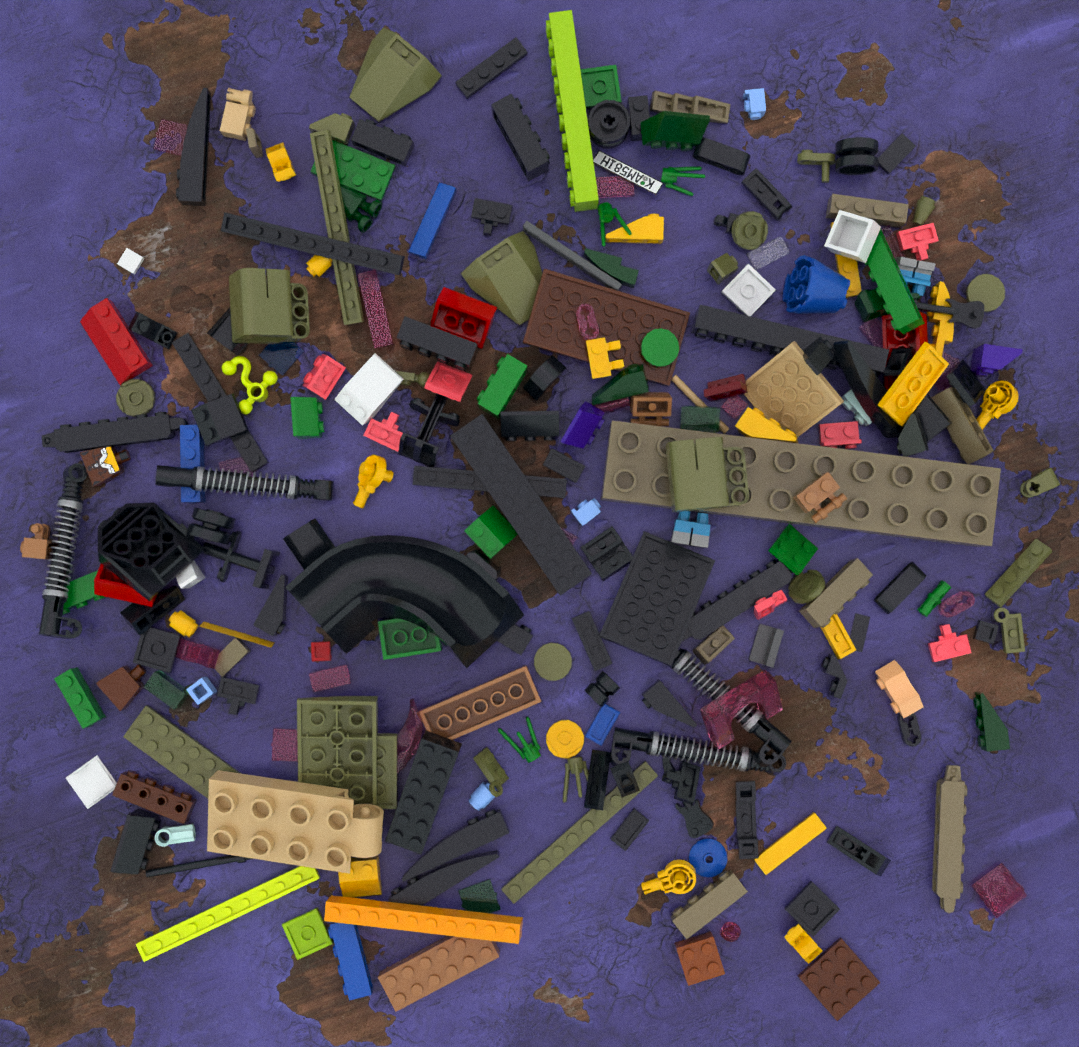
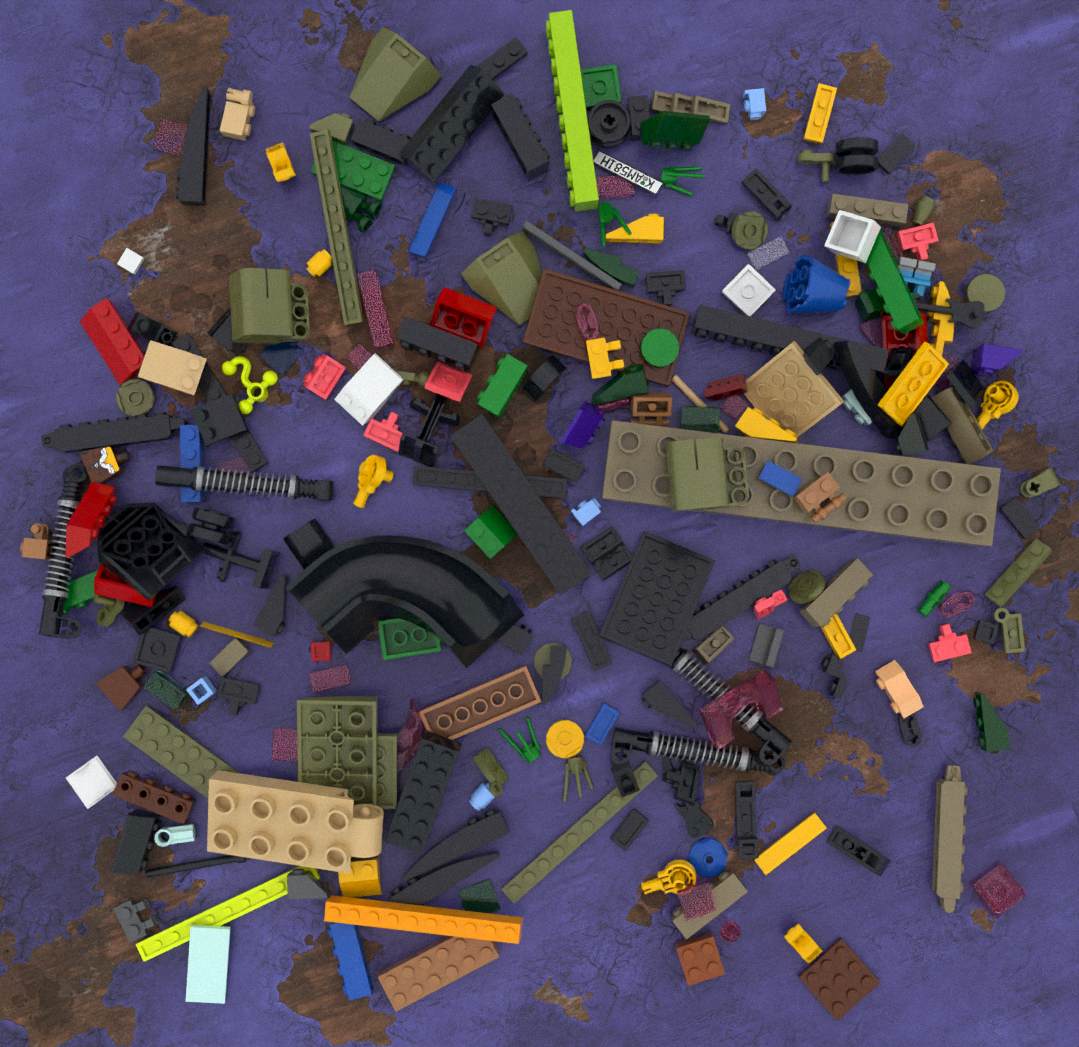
(80, 697): green brick -> none
(89, 517): none -> red slope
(109, 611): none -> olive piece
(131, 920): none -> dark grey plate
(172, 367): none -> tan slope
(190, 576): white slope -> none
(197, 653): clear pink slope -> none
(208, 964): none -> light aqua tile
(254, 142): dark tan tile -> none
(305, 886): none -> dark grey slope
(306, 417): green slope -> none
(307, 933): lime tile -> none
(312, 243): black plate -> none
(359, 356): none -> clear pink tile
(451, 123): none -> black brick
(485, 563): black slope -> none
(529, 425): black slope -> none
(553, 672): none -> black slope
(597, 780): black plate -> none
(602, 689): black wheel -> none
(665, 284): none -> black hinge
(696, 900): none -> clear pink piece
(699, 533): hips -> none
(721, 156): black beam -> none
(722, 267): olive slope -> none
(780, 478): none -> blue tile
(793, 549): green plate -> none
(811, 908): black plate -> none
(820, 113): none -> yellow plate
(839, 434): coral bracket -> none
(900, 587): black beam -> none
(1019, 517): none -> black tile

